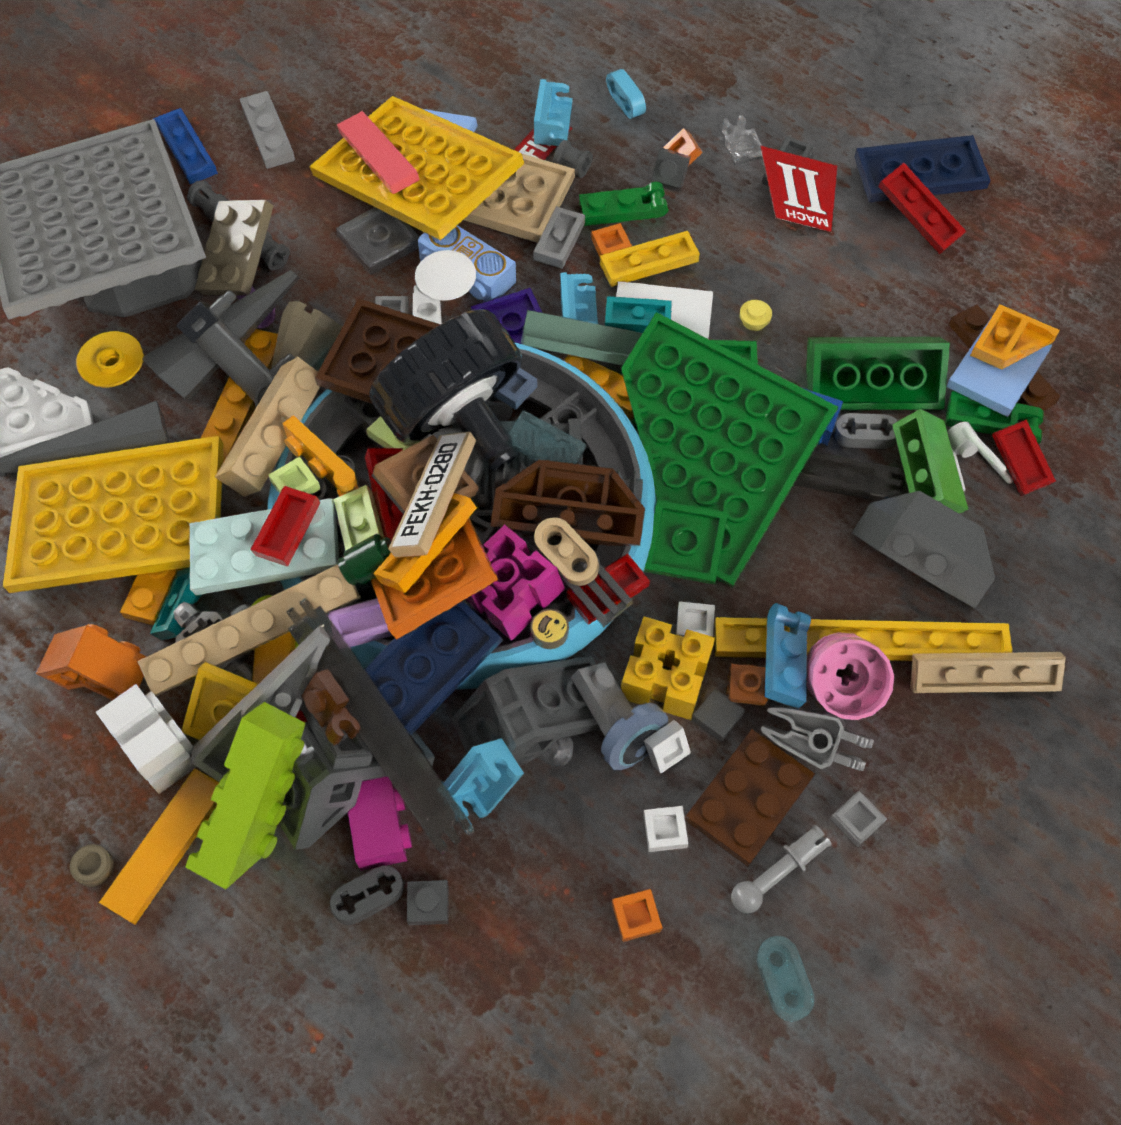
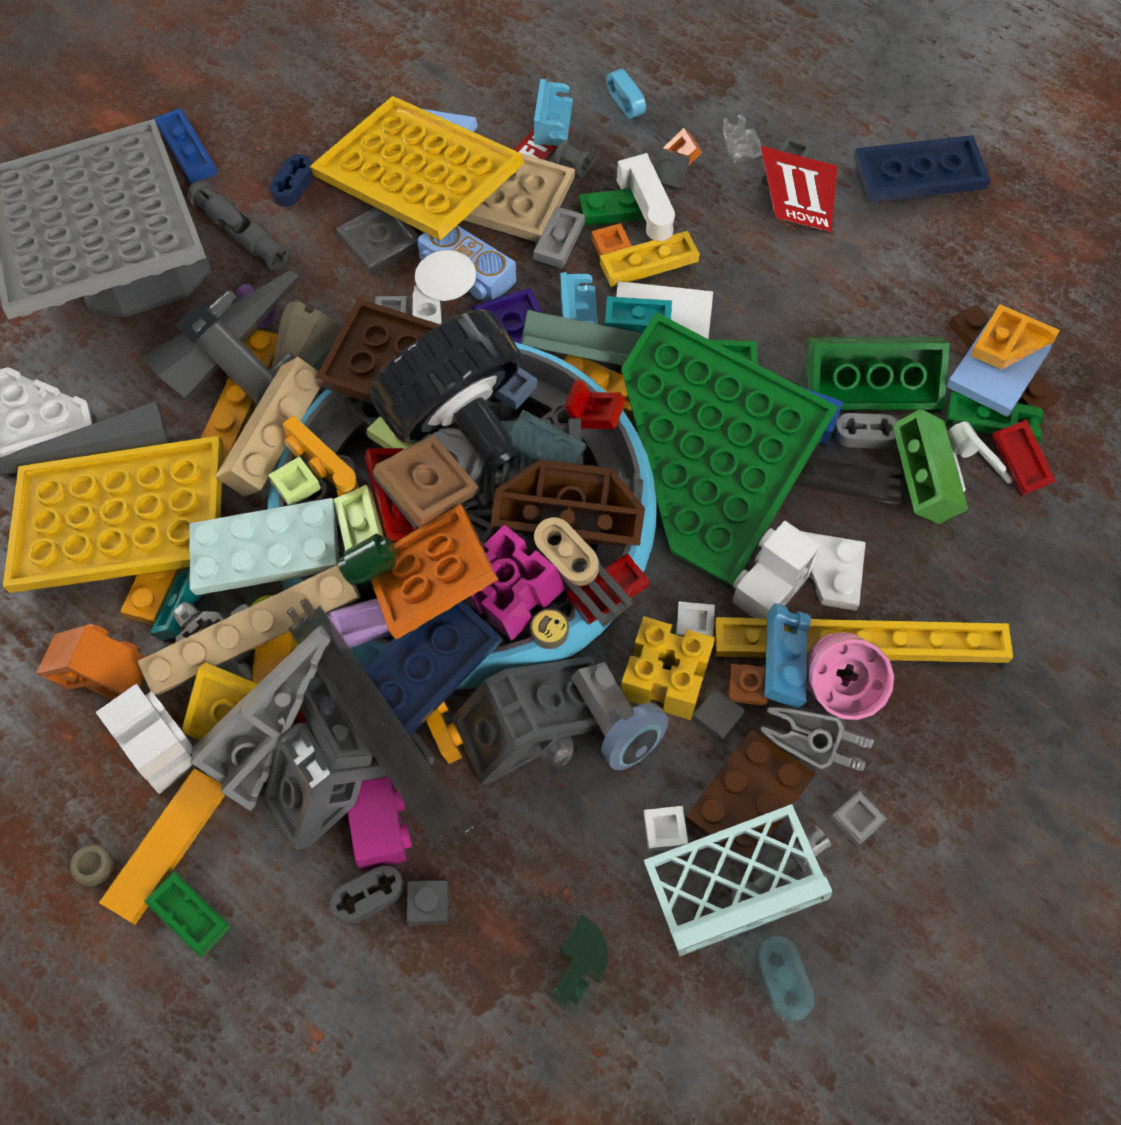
(109, 359): yellow dish -> none
(187, 914): none -> green plate
(234, 247): dark tan plate -> none
(249, 796): lime wedge -> none
(267, 129): light grey plate -> none
(285, 526): red tile -> none
(287, 178): none -> dark blue beam
(327, 703): reddish brown plate -> none
(378, 152): coral tile -> none
(404, 571): light orange plate -> none
(432, 495): tile -> none
(445, 735): none -> light orange plate
(484, 777): medium azure hinge -> none
(587, 955): none -> clear green brick
(594, 409): none -> red bracket
(636, 915): orange plate -> none
(649, 193): none -> white leg
(667, 746): white tile -> none
(686, 542): green plate -> none
(748, 913): none -> light aqua fence
(755, 314): light yellow plate -> none
(779, 570): none -> white brick
(838, 571): none -> white wing
(922, 208): red plate -> none
(931, 543): dark grey wedge -> none
(987, 672): tan tile -> none

